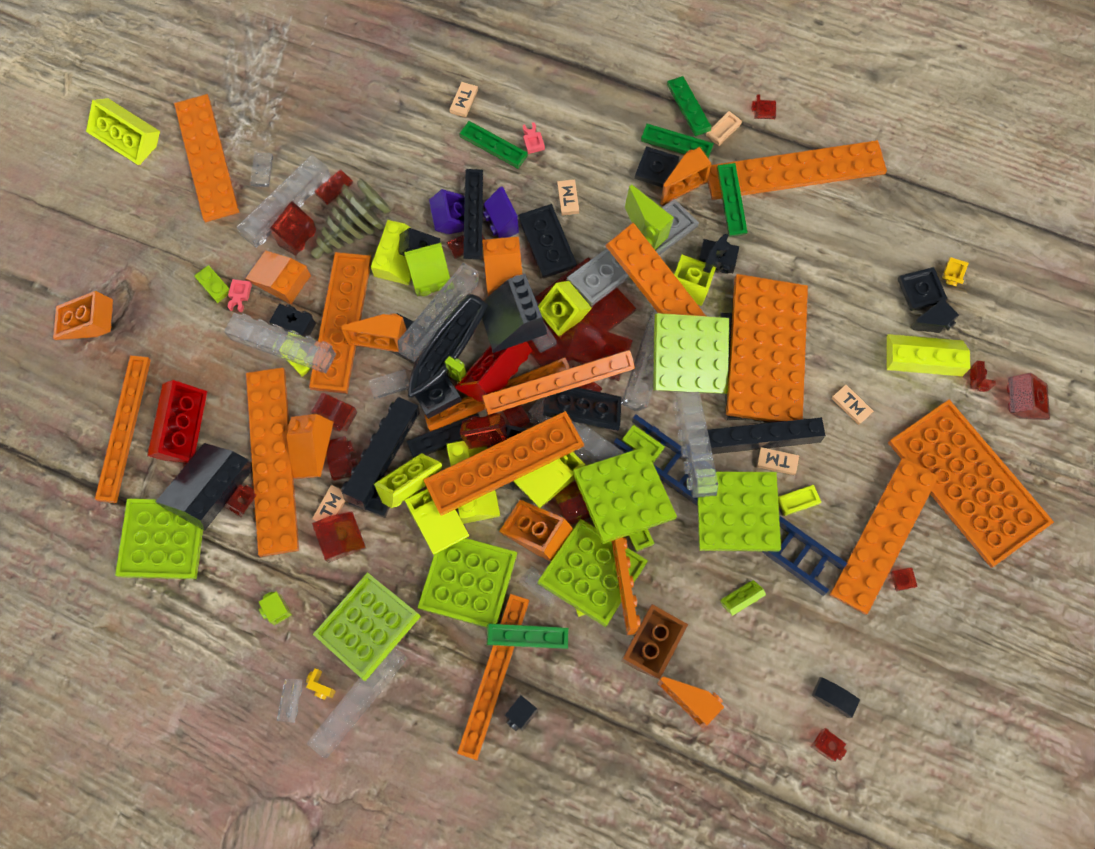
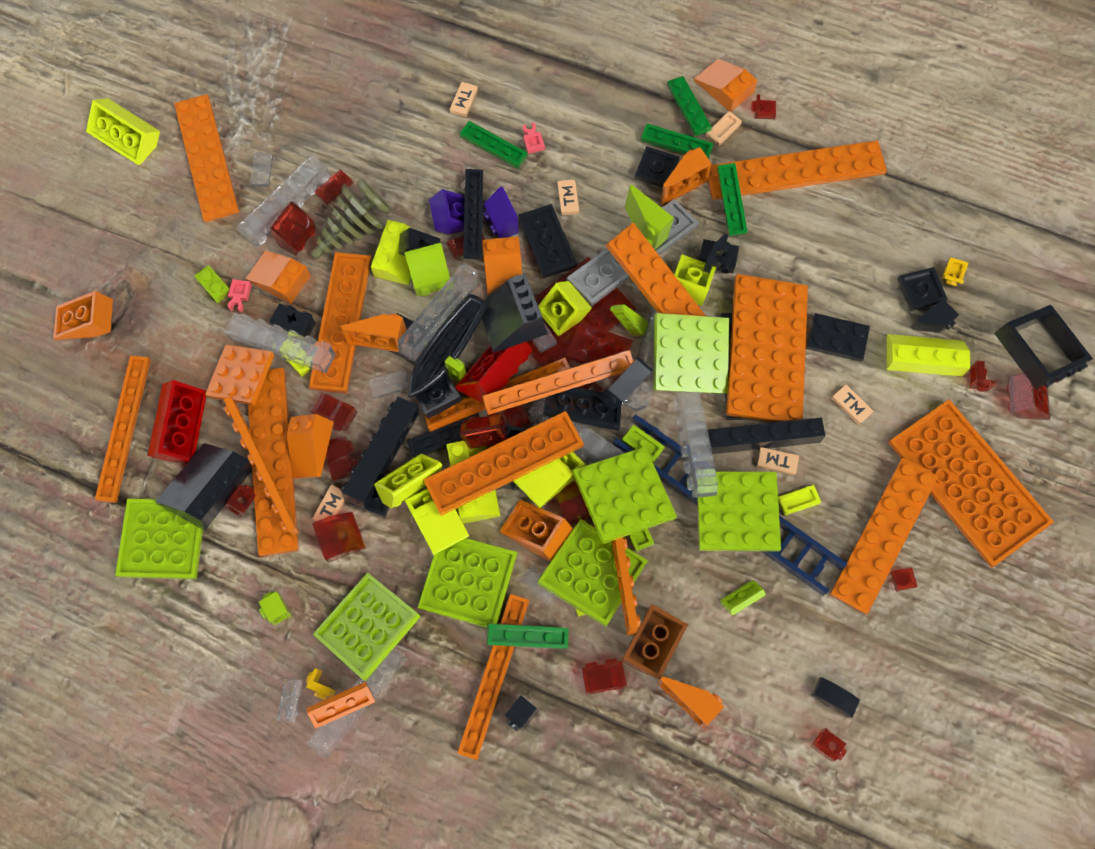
(240, 374): none -> orange plate
(263, 473): none -> orange plate
(340, 705): none -> orange plate
(603, 677): none -> clear red brick
(625, 383): none -> black slope
(630, 320): none -> lime slope
(727, 83): none -> orange slope
(838, 337): none -> black plate
(1026, 358): none -> black window

